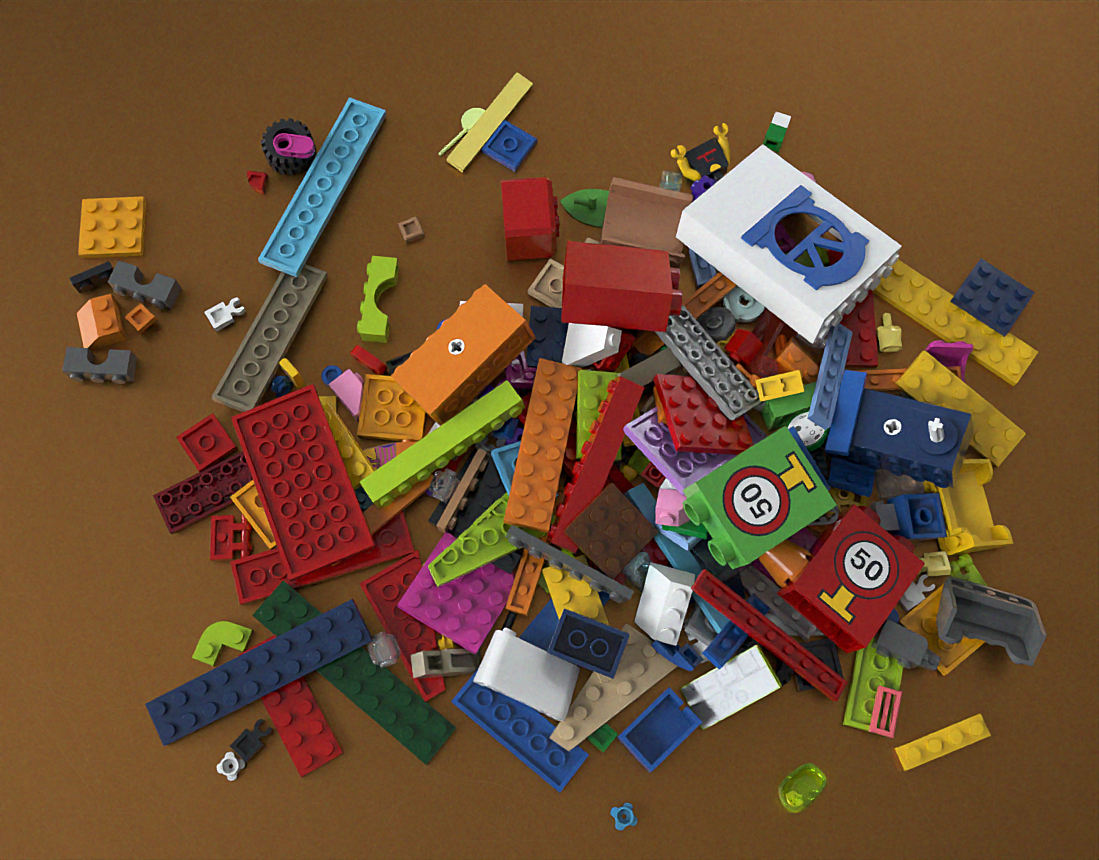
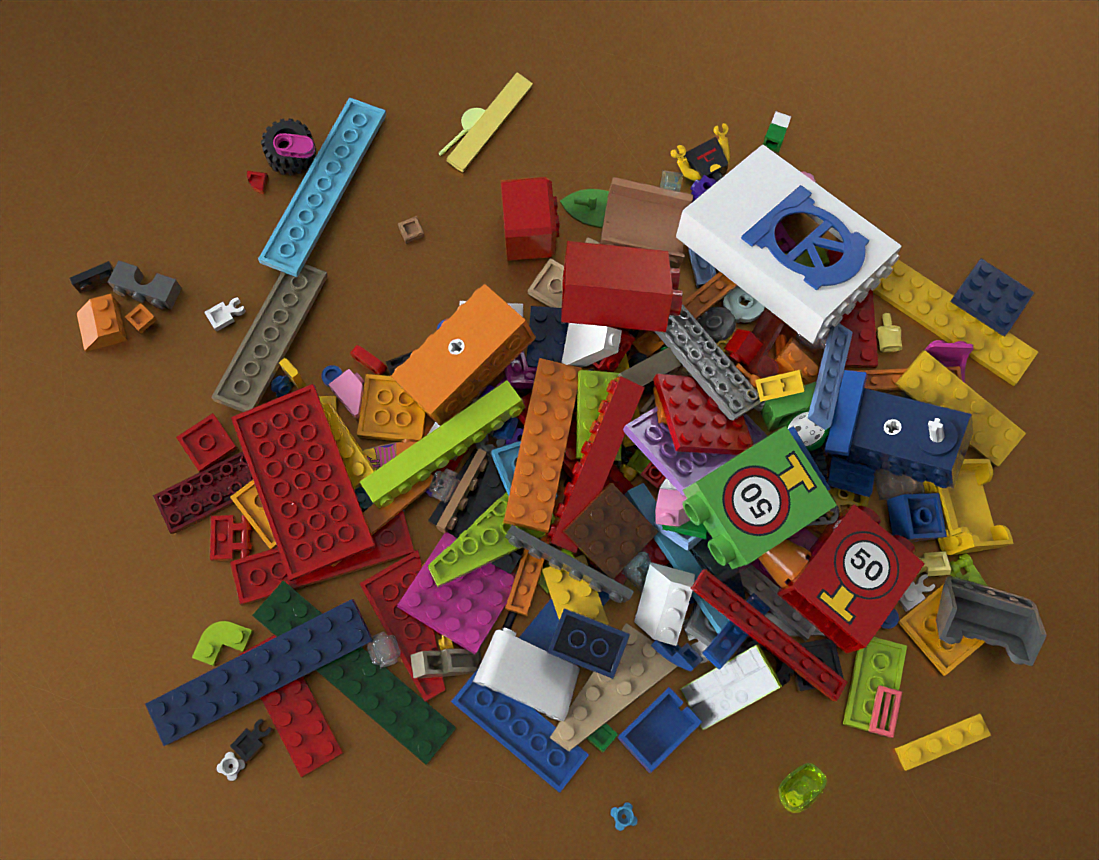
(112, 227): light orange plate -> none
(117, 368): dark grey arch -> none
(382, 275): lime arch -> none
(509, 145): blue tile -> none
(887, 515): light grey brick -> none
(904, 646): dark grey hinge -> none

